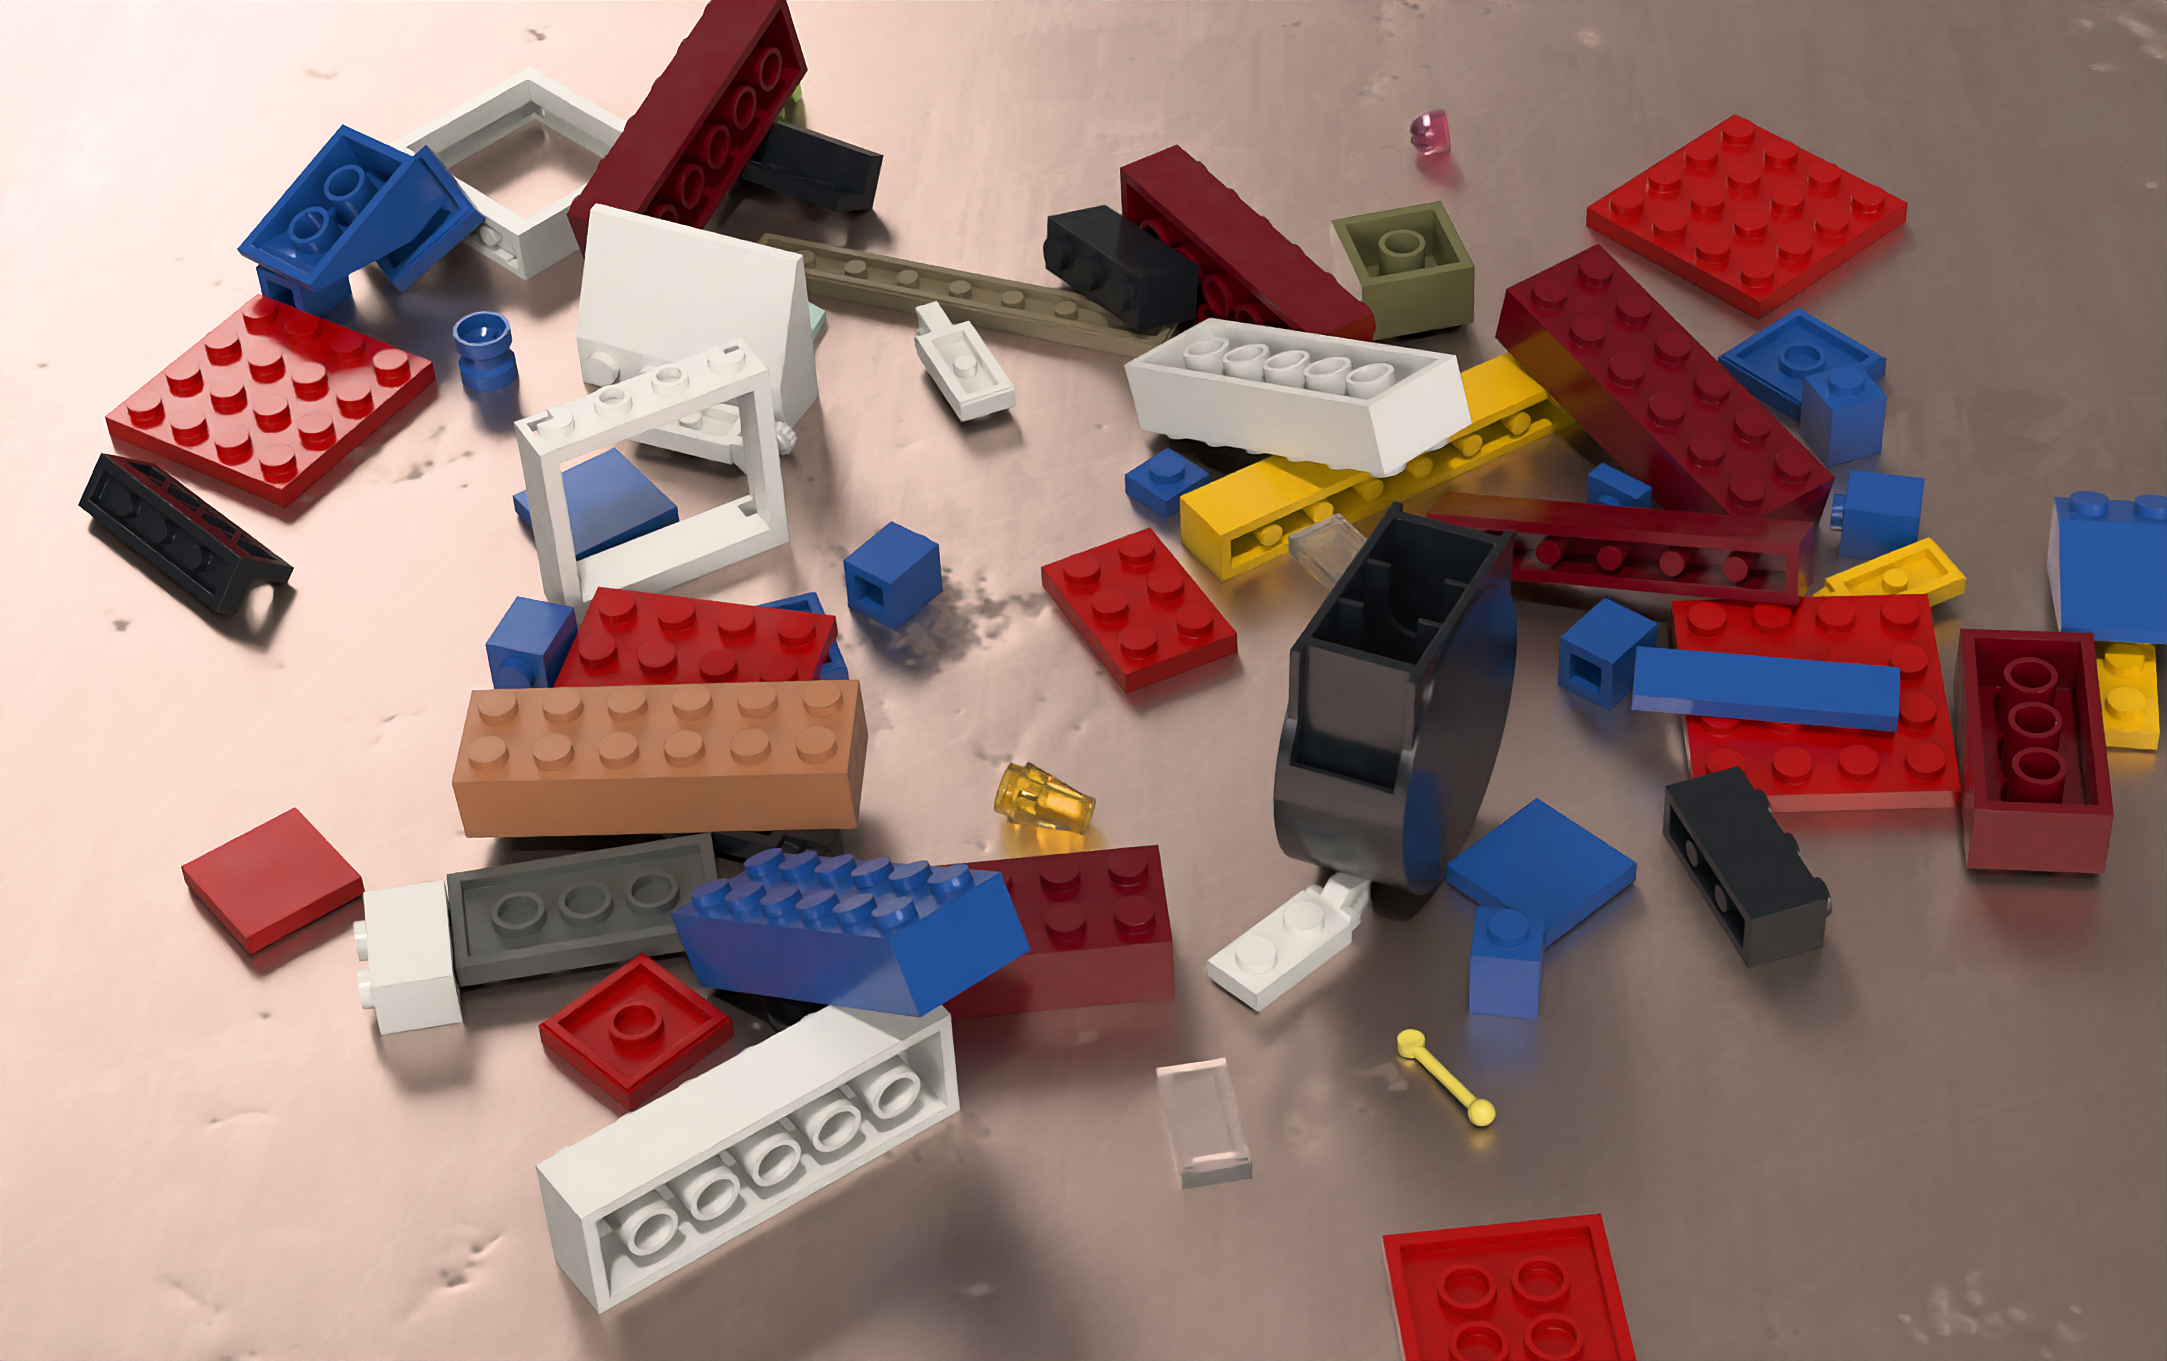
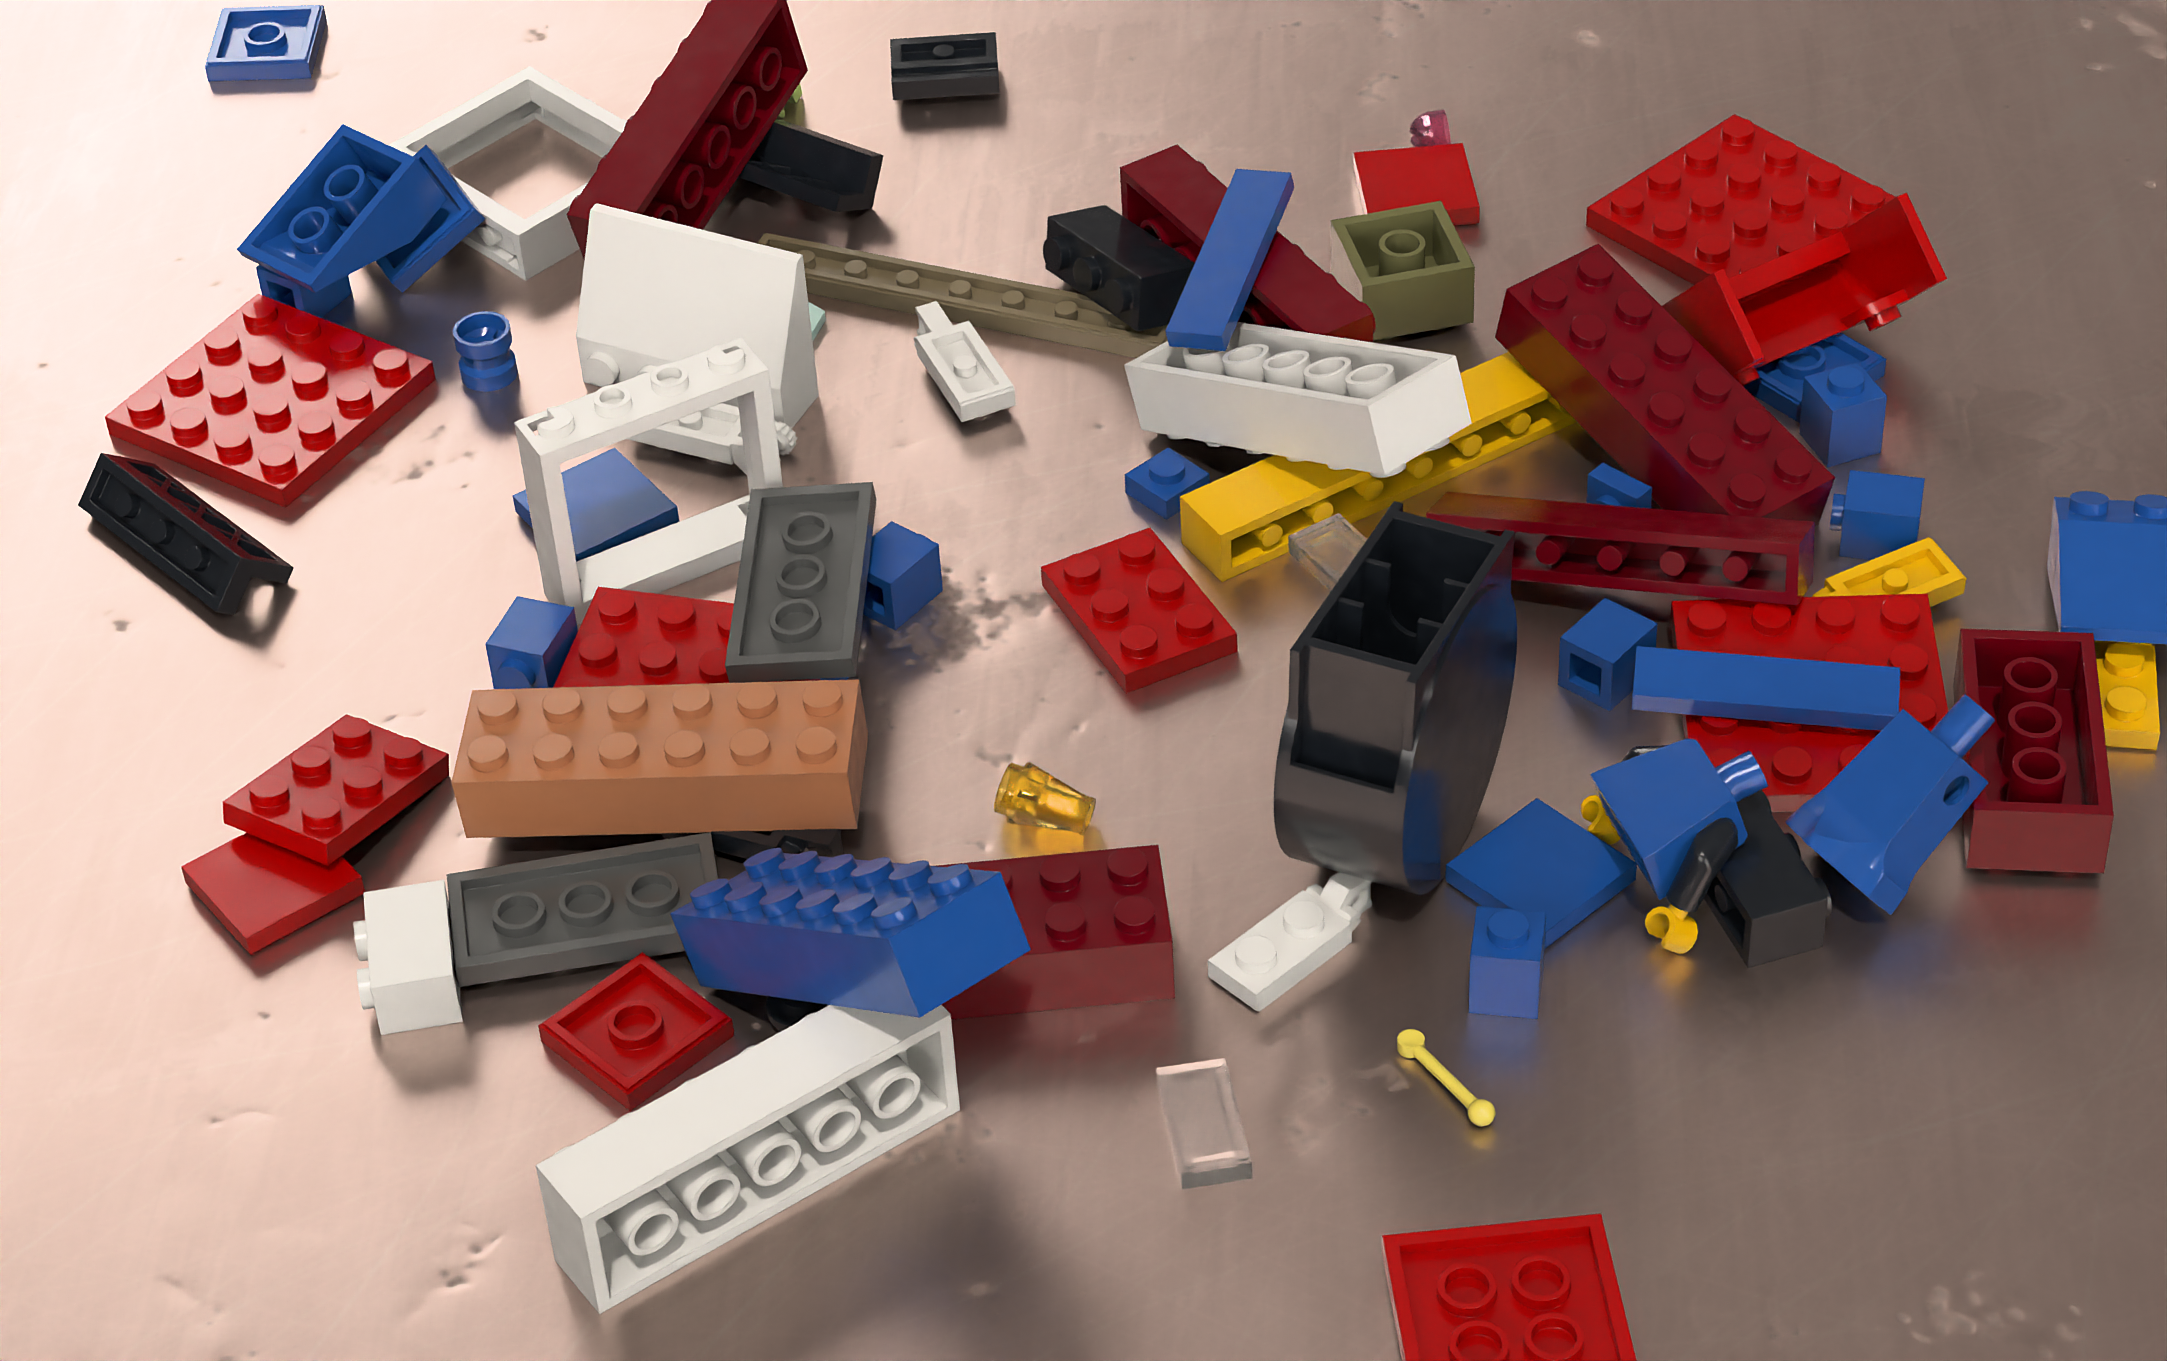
(266, 43): none -> blue tile
(336, 789): none -> red plate
(801, 583): none -> dark grey plate
(944, 66): none -> black plate
(1230, 260): none -> blue tile
(1416, 177): none -> red tile
(1675, 822): none -> blue torso
(1812, 291): none -> red windscreen
(1896, 801): none -> blue piece

